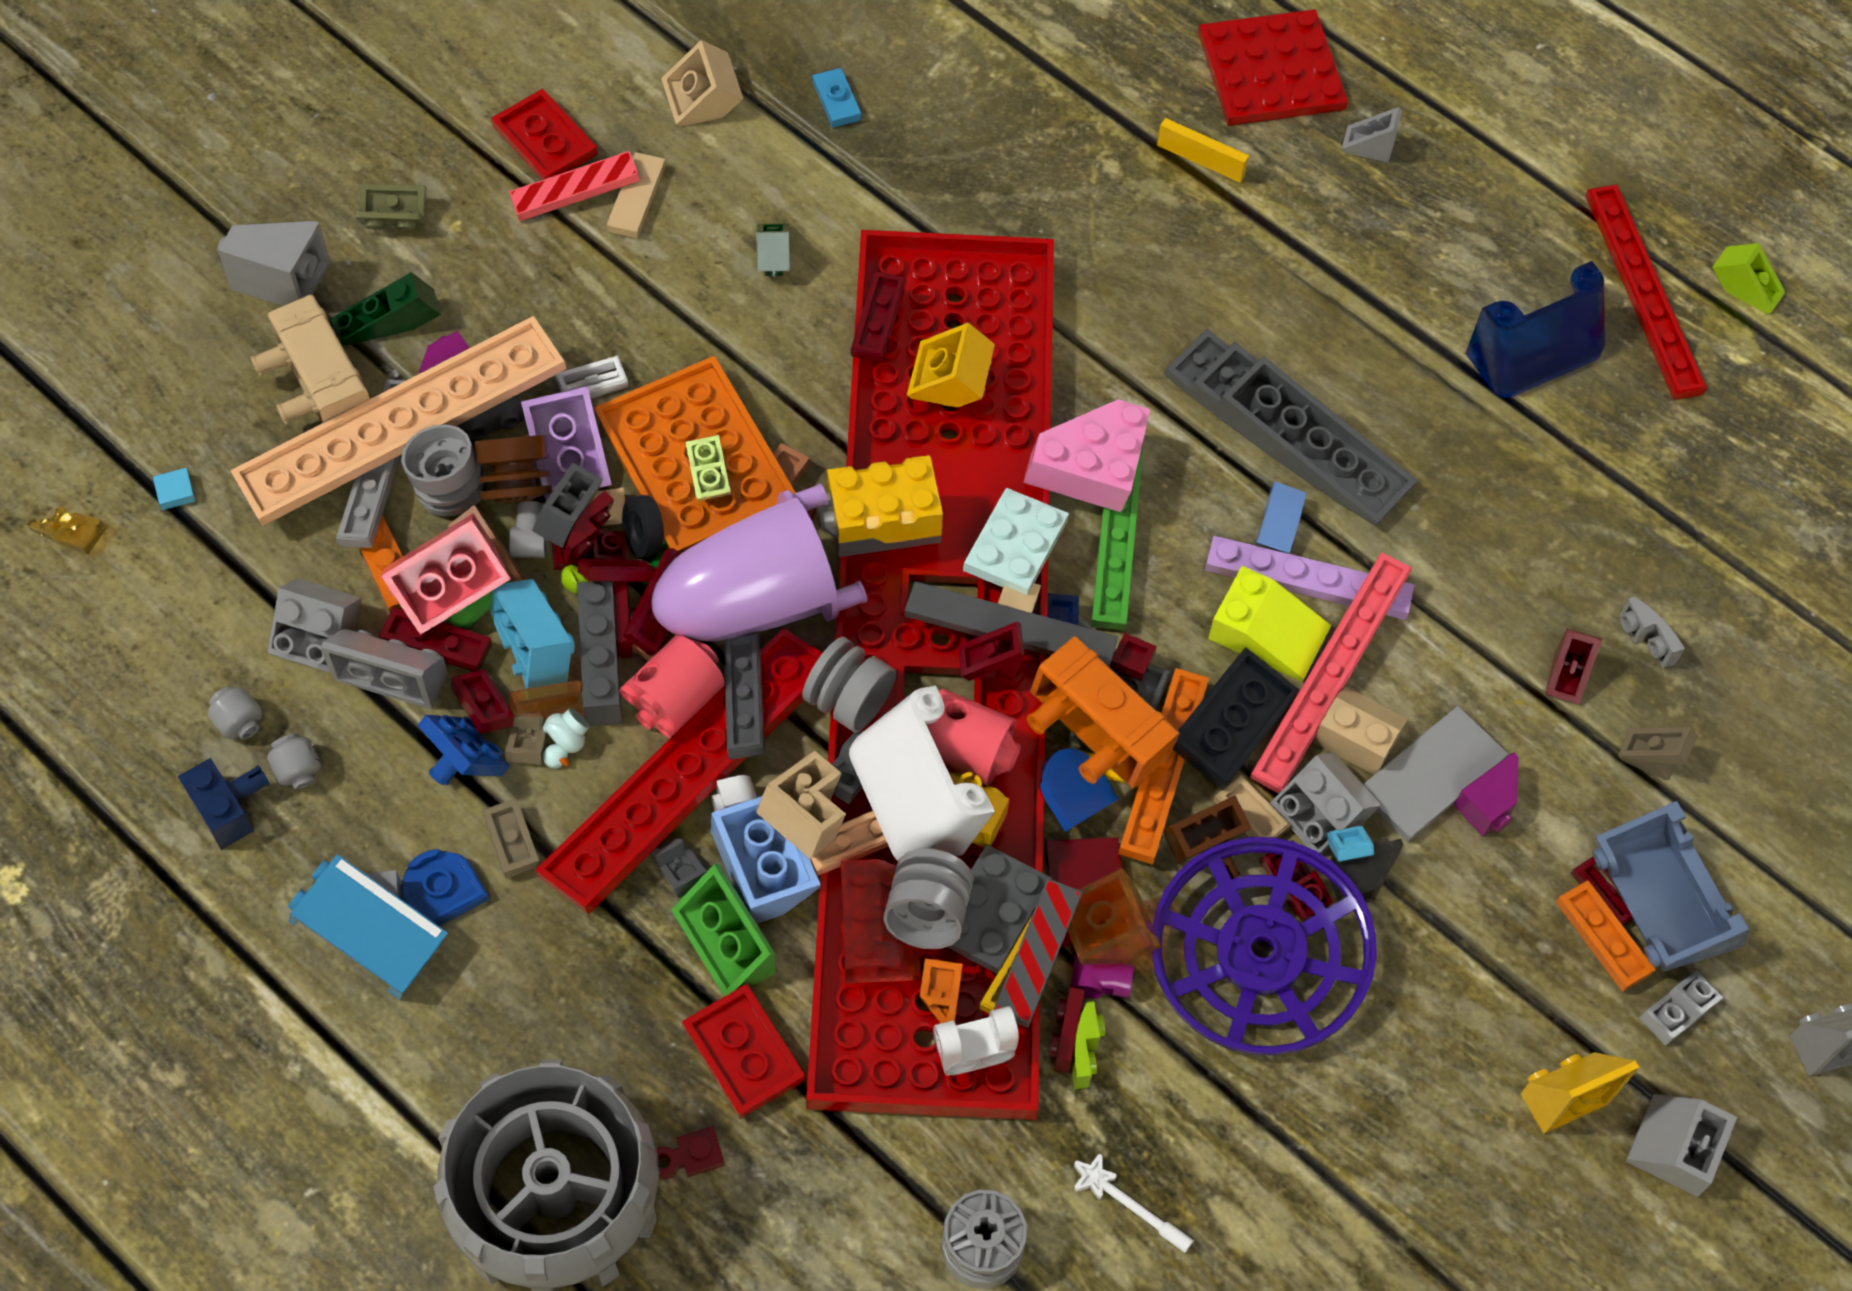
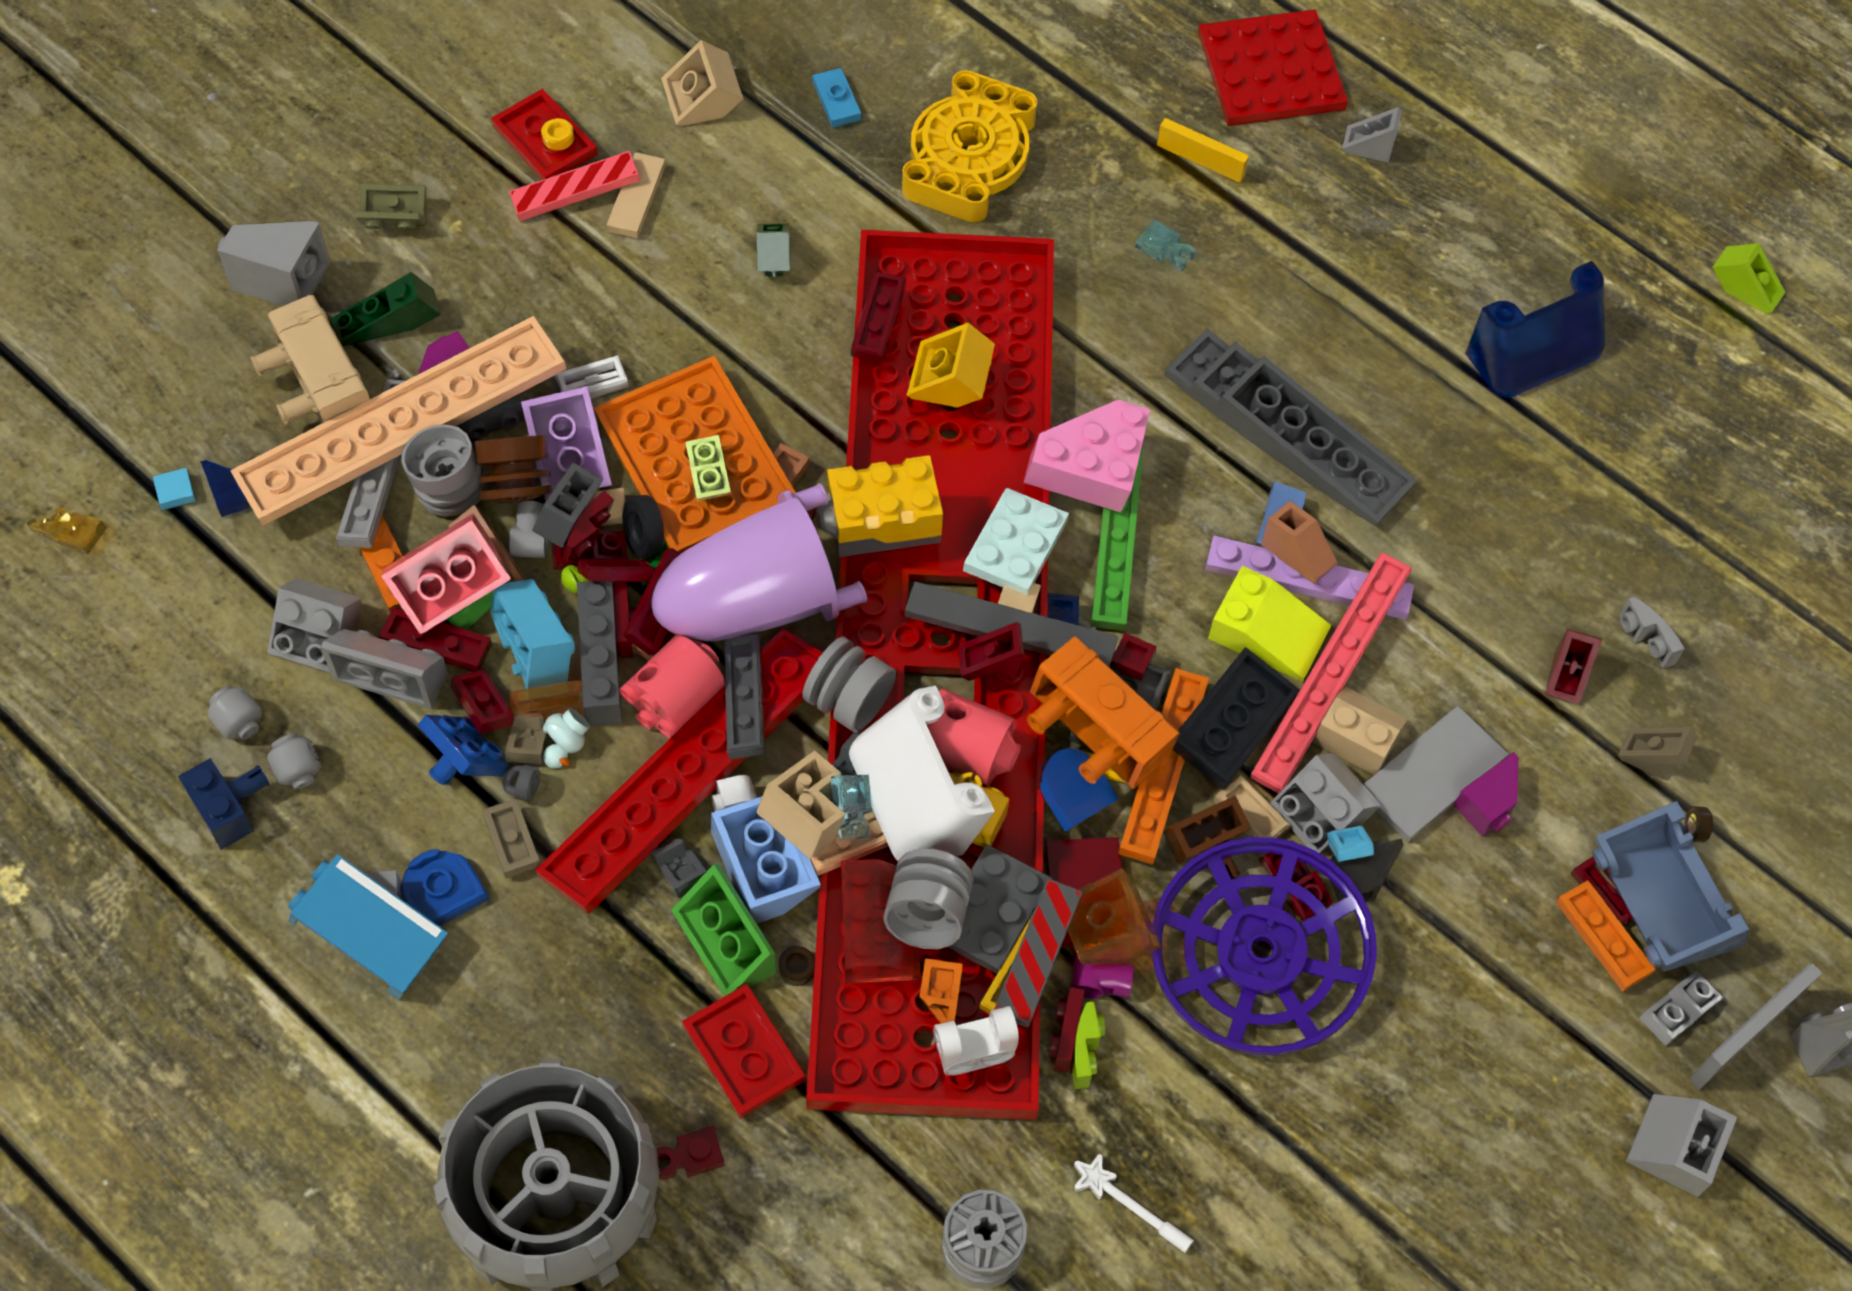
(224, 489): none -> clear blue tile
(526, 784): none -> dark grey tile
(557, 134): none -> yellow tile
(796, 966): none -> dark brown tile
(853, 797): none -> clear light blue plate
(988, 120): none -> yellow piece
(1163, 242): none -> clear light blue plate
(1299, 542): none -> nougat slope
(1575, 1088): yellow slope -> none
(1646, 292): red tile -> none
(1699, 823): none -> dark brown tile
(1755, 1026): none -> light grey tile

